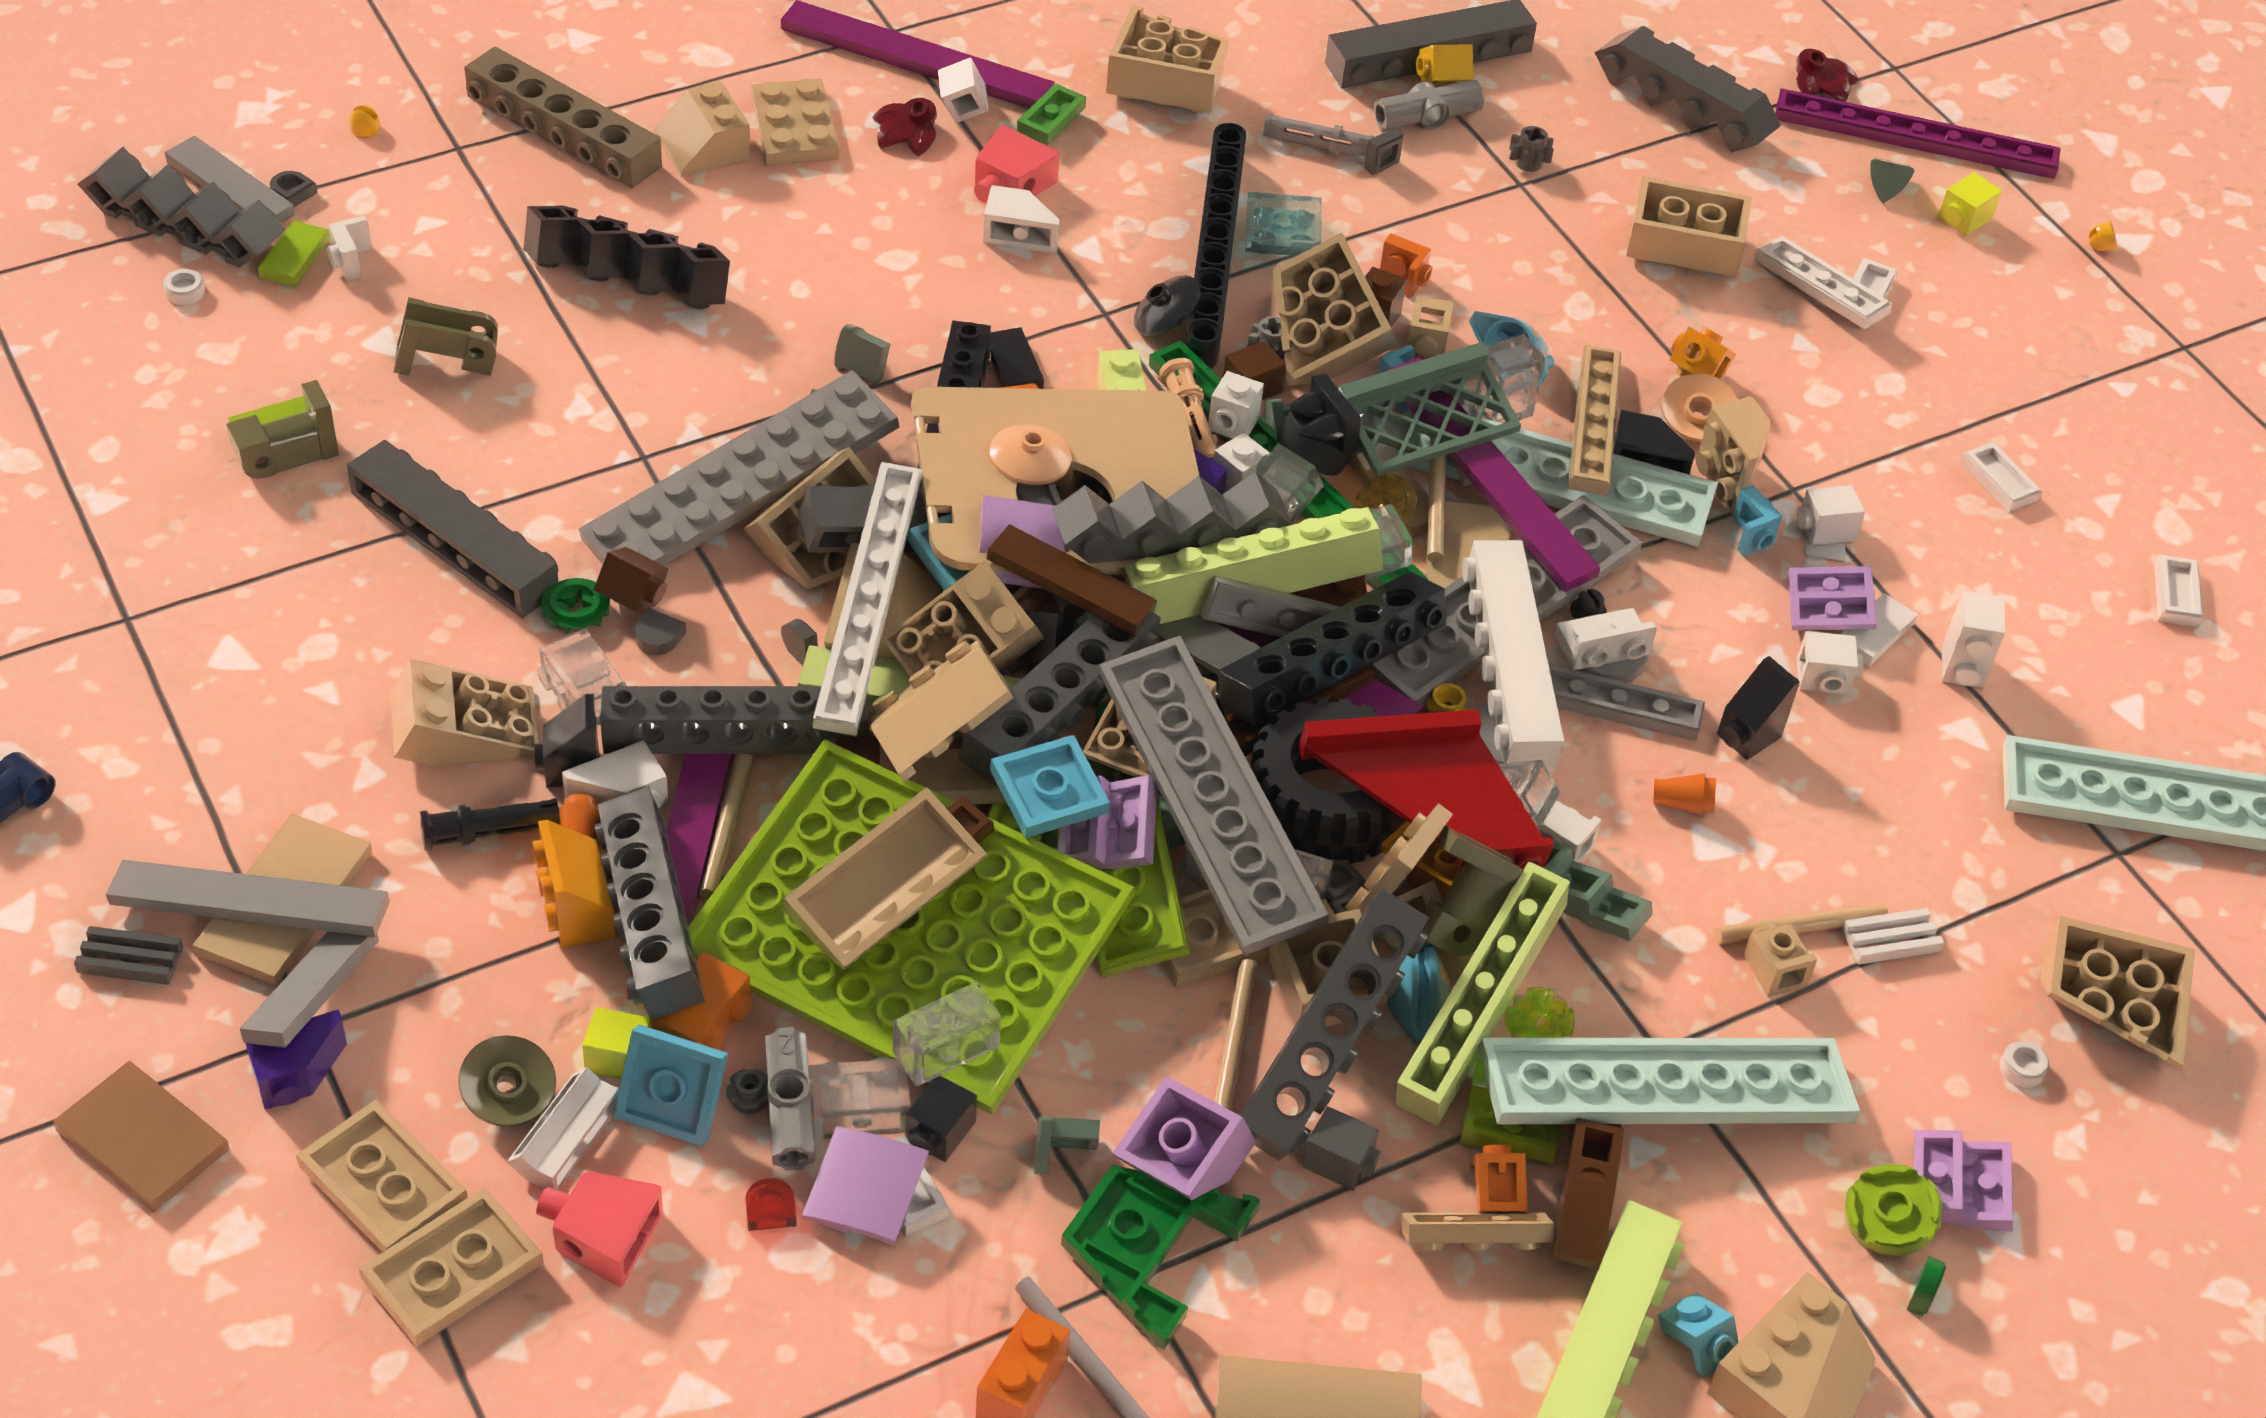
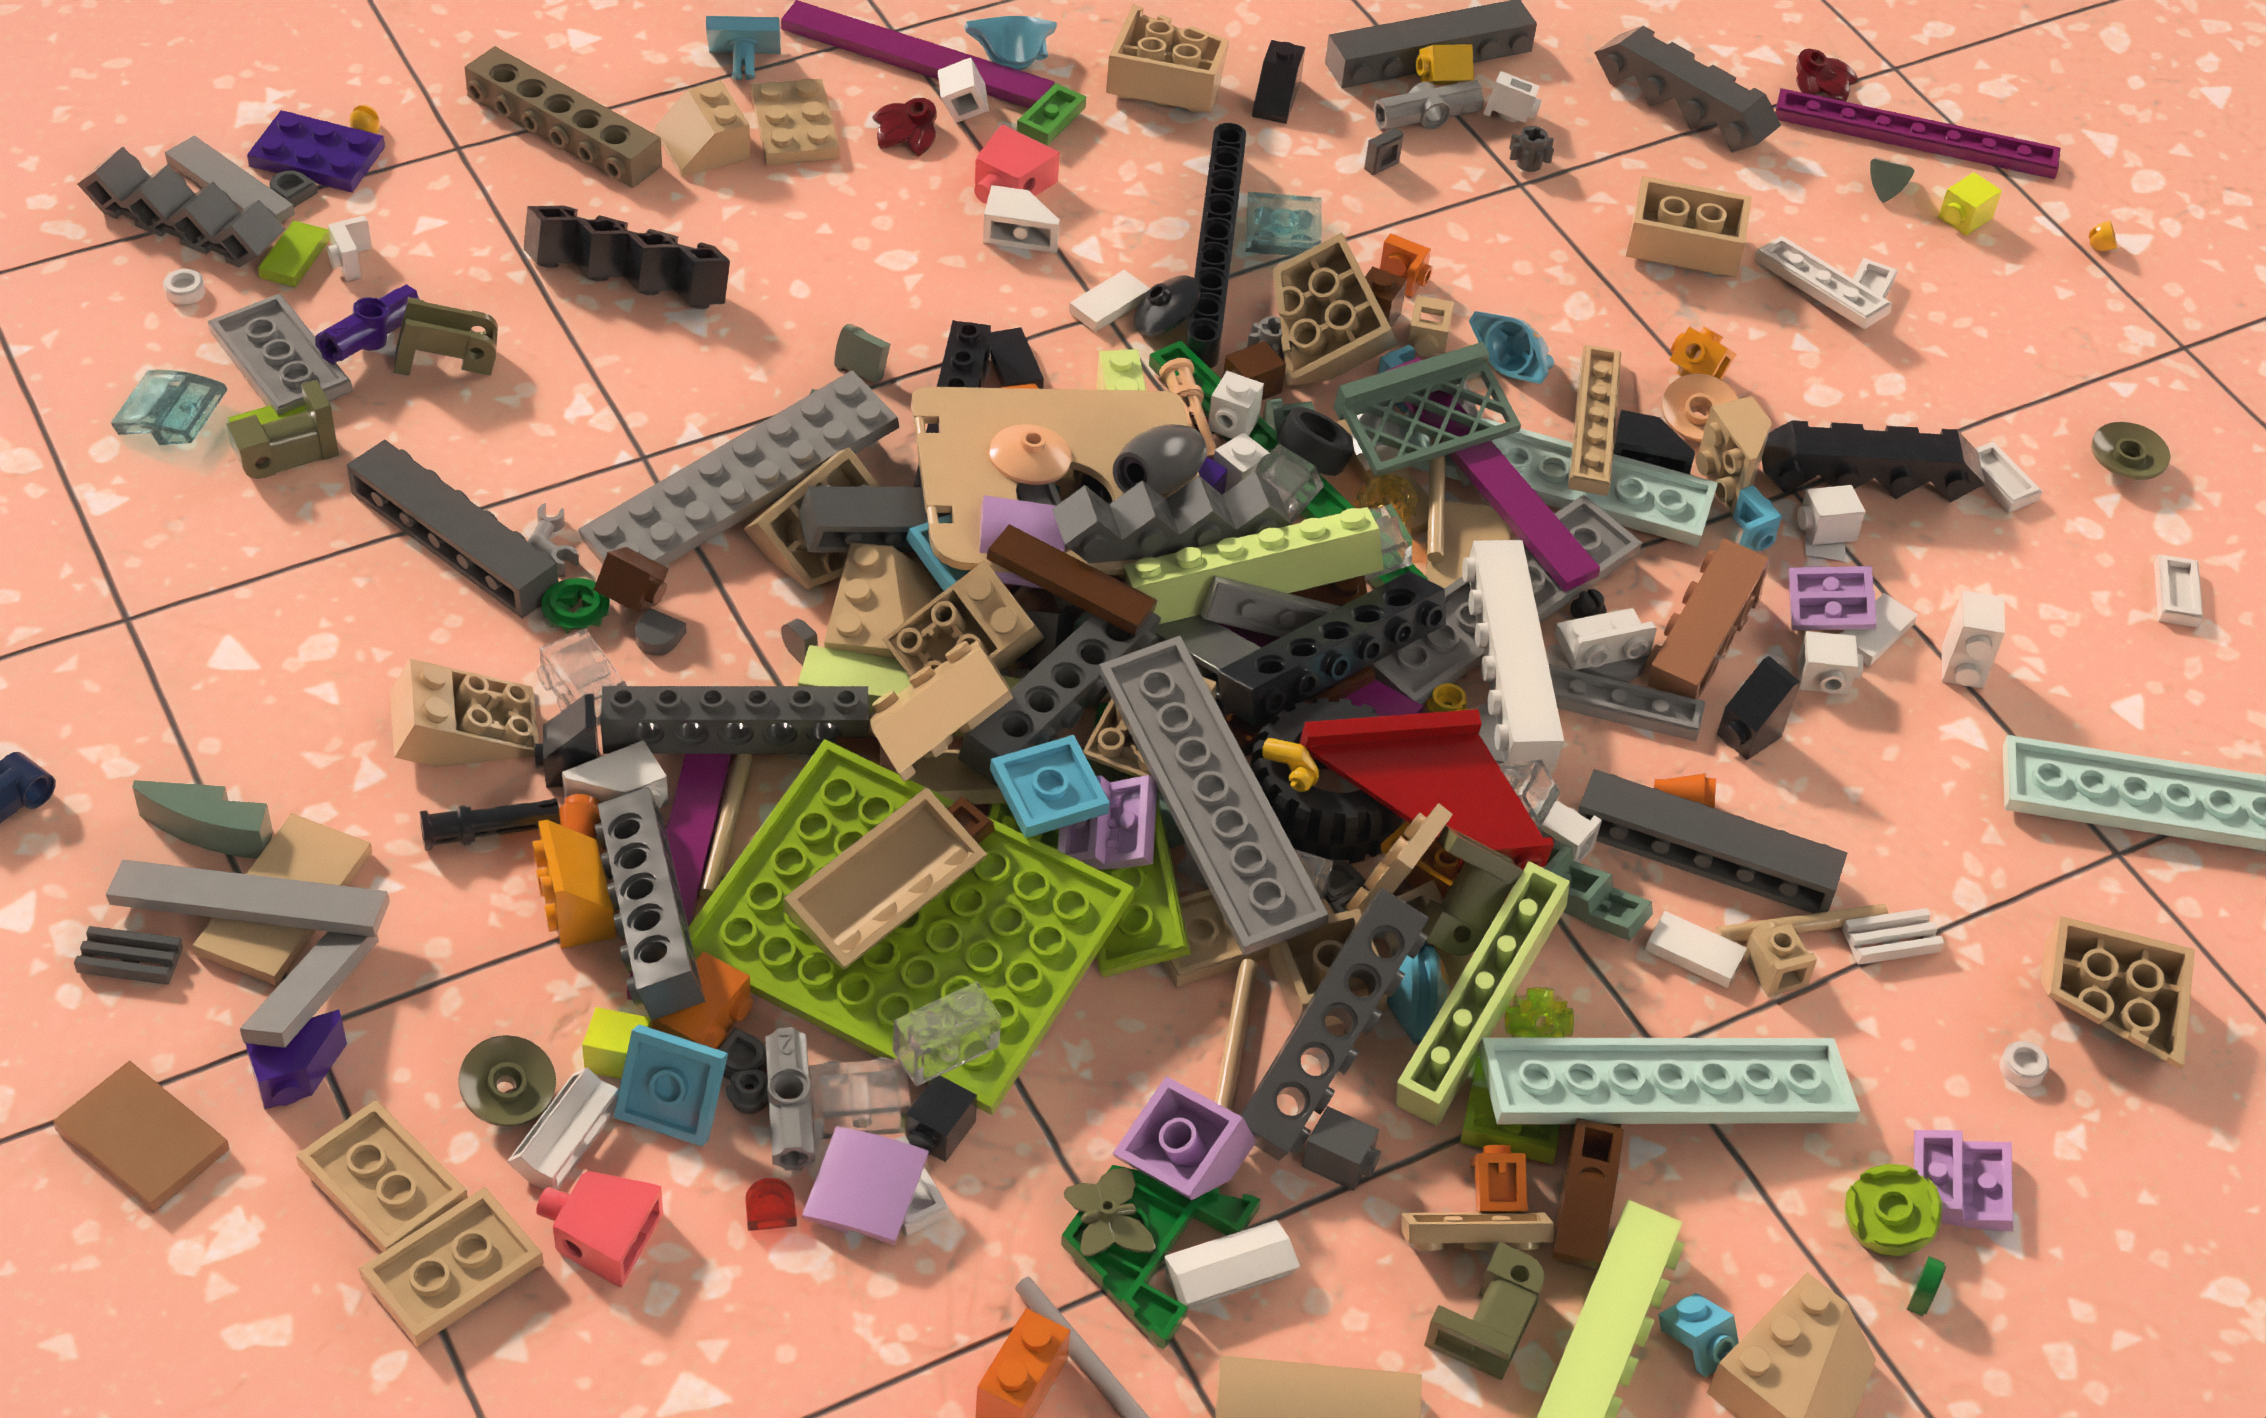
(169, 406): none -> clear light blue slope
(205, 817): none -> sand green slope
(276, 353): none -> light grey tile
(318, 149): none -> dark purple plate
(366, 325): none -> dark purple piece
(543, 531): none -> light grey arm
(743, 38): none -> medium azure tile
(743, 1051): none -> dark grey tile
(867, 600): white tile -> none
(1012, 39): none -> medium azure hat
(1063, 1134): sand green tile -> none
(1108, 300): none -> white tile
(1108, 1216): none -> olive piece
(1162, 458): none -> dark grey piece
(1231, 1264): none -> white piece
(1277, 128): light grey pin -> none
(1279, 81): none -> black slope
(1303, 768): none -> yellow arm
(1333, 415): black tile -> none
(1507, 1305): none -> olive piece
(1513, 99): none -> white brick
(1518, 371): clear brick -> none
(1696, 949): none -> white tile
(1709, 621): none -> nougat wedge
(1713, 843): none -> dark grey brick
(1852, 456): none -> black brick
(2130, 450): none -> olive dish

